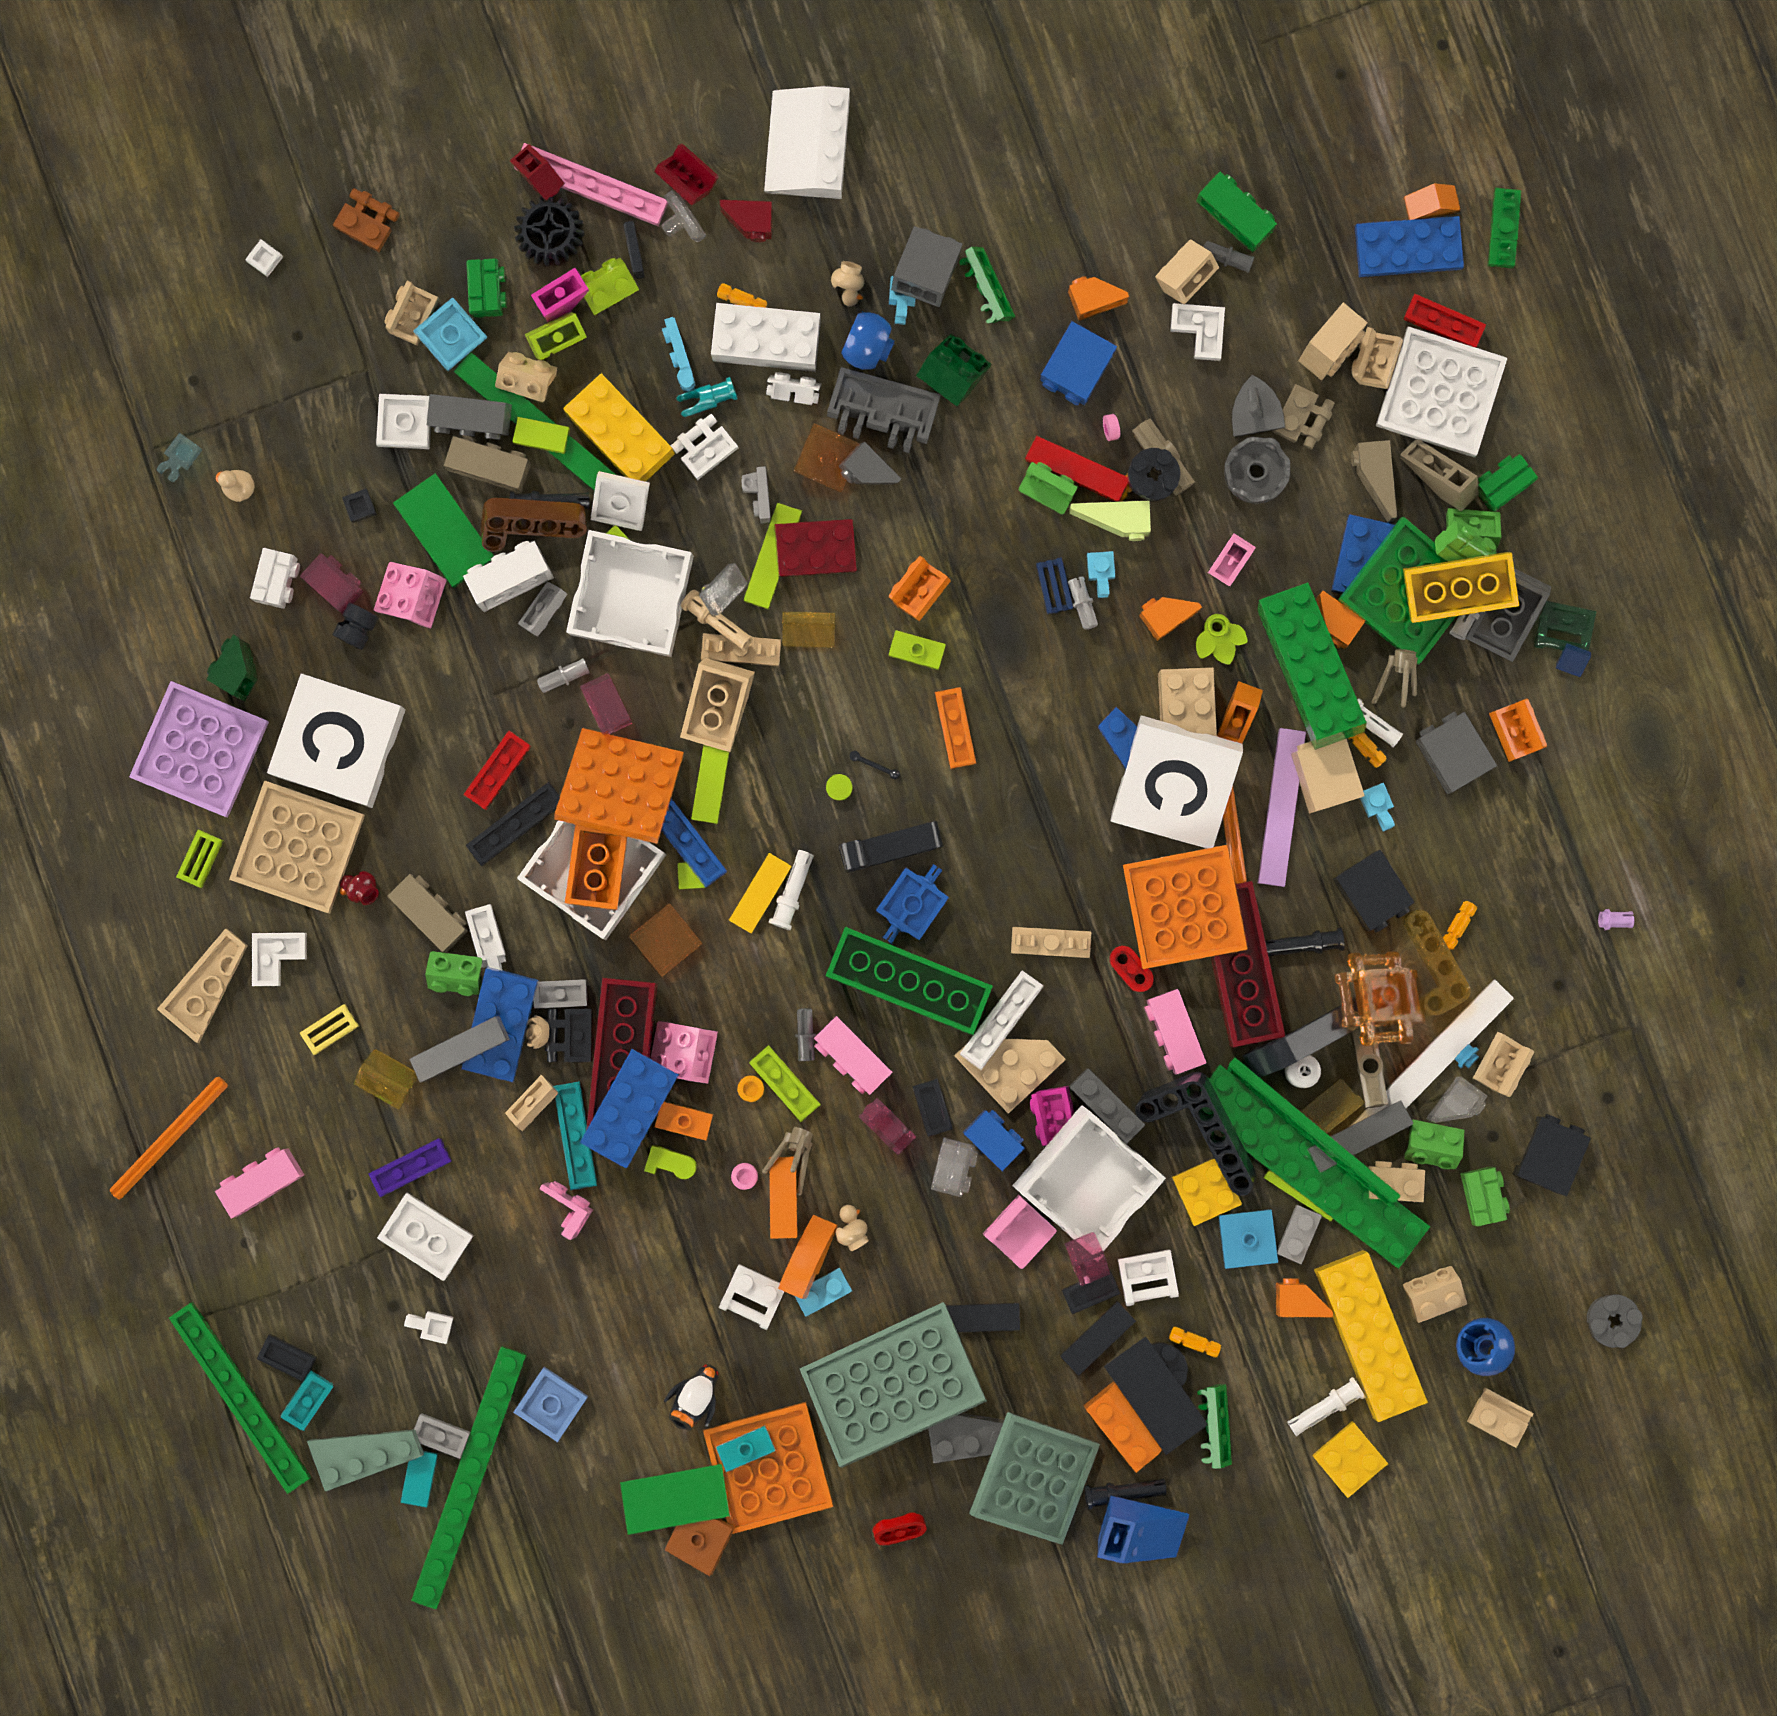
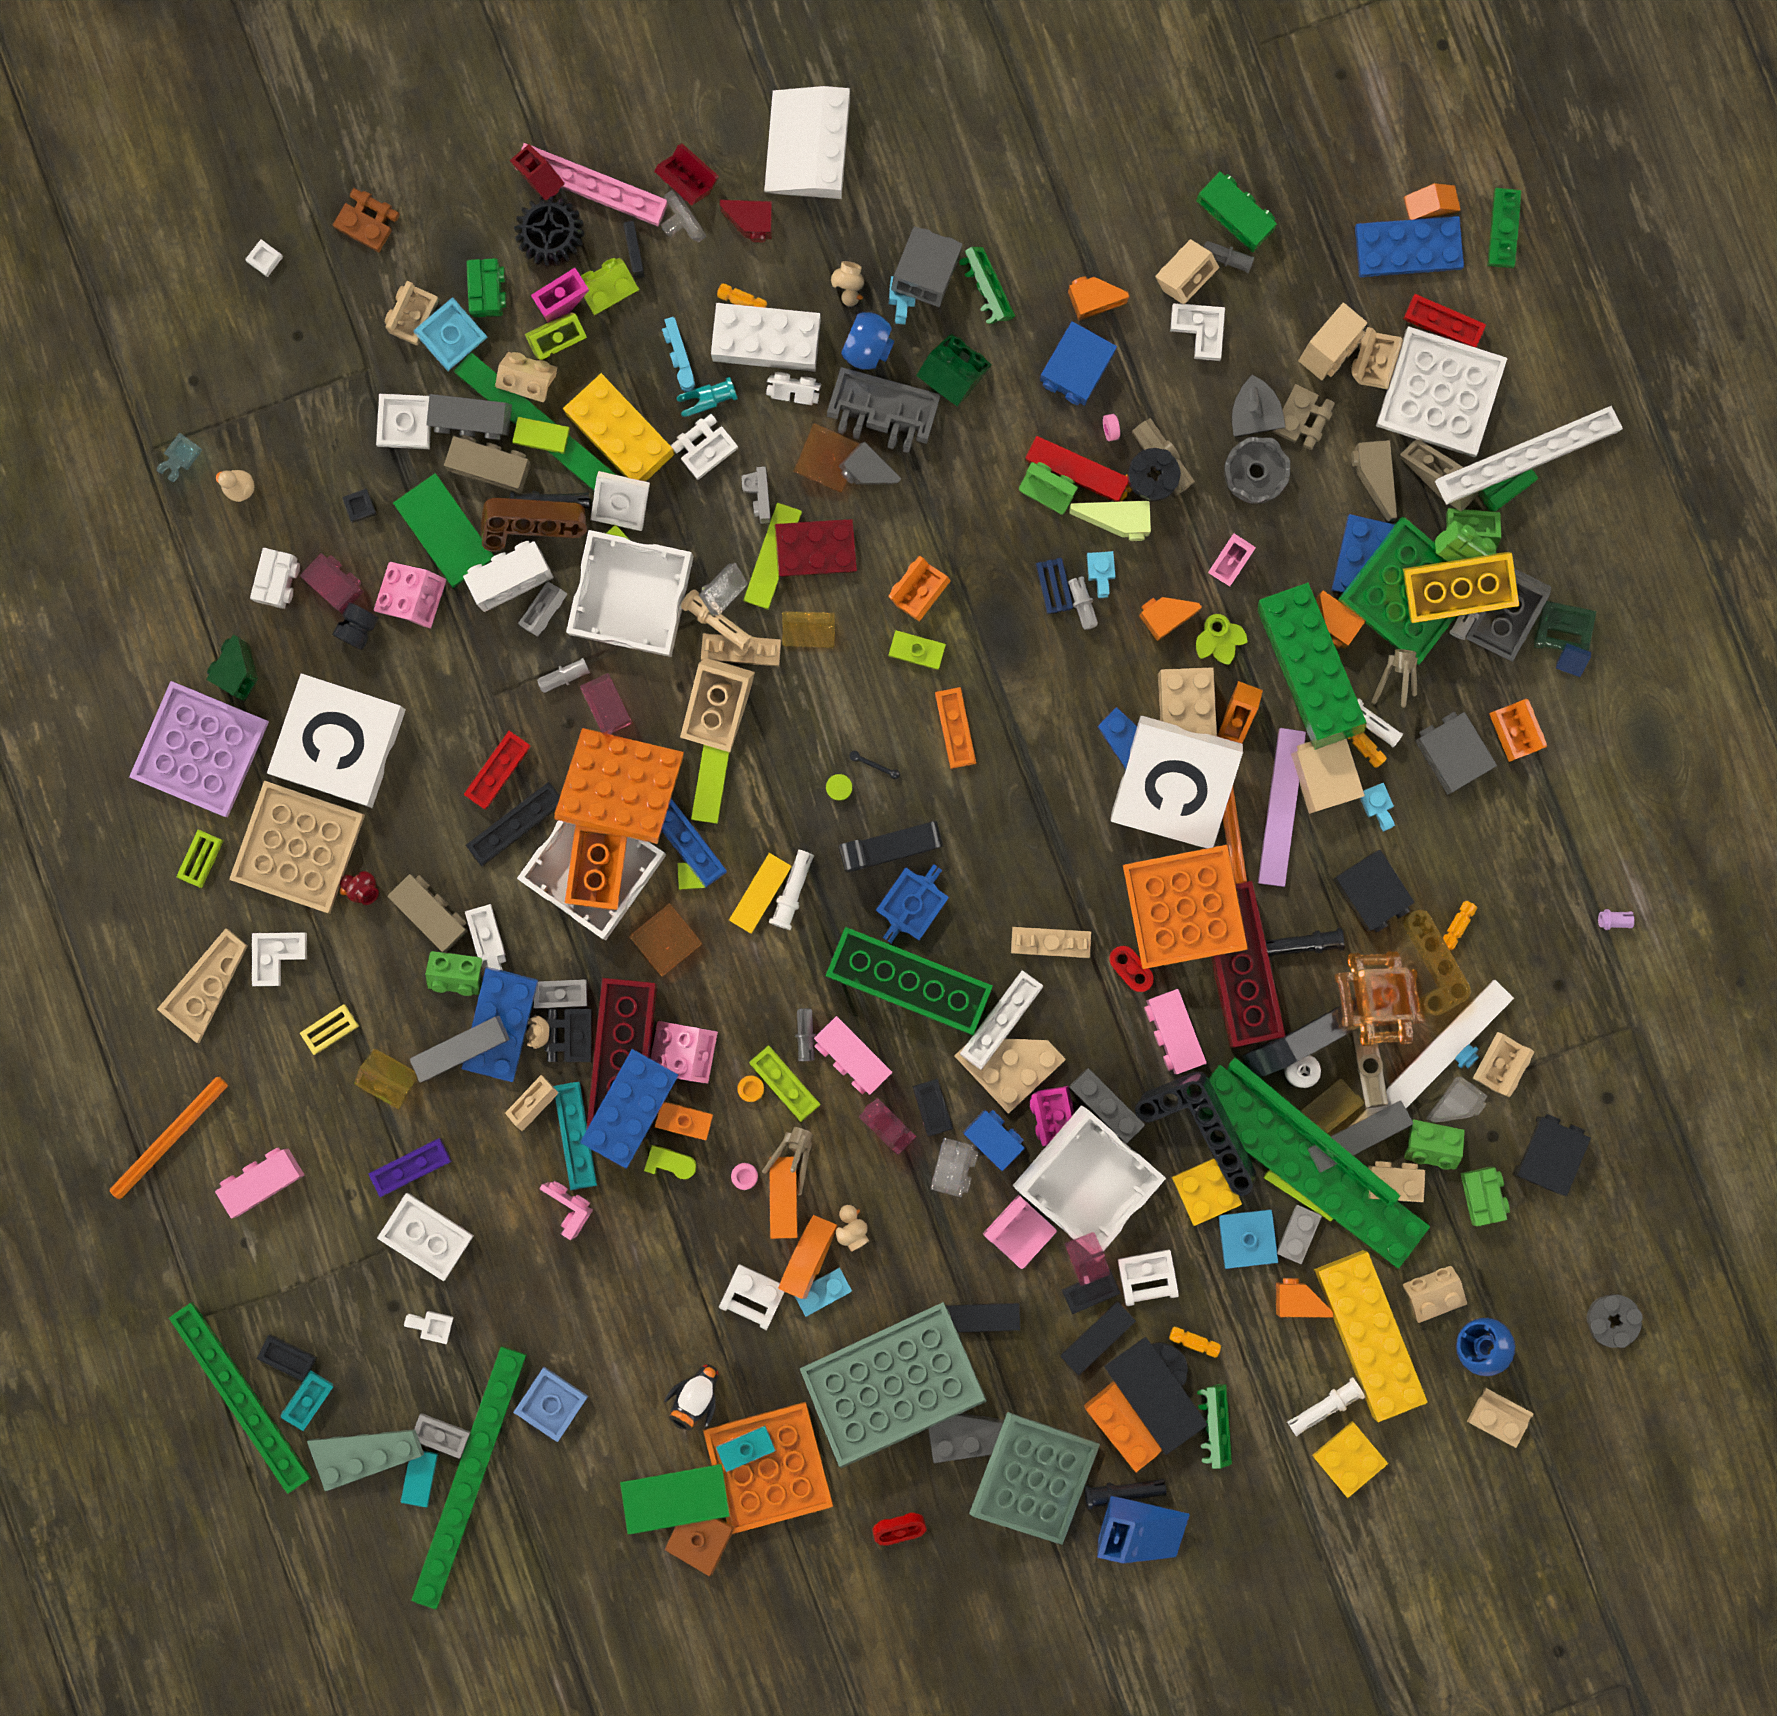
(1528, 455): none -> white tile

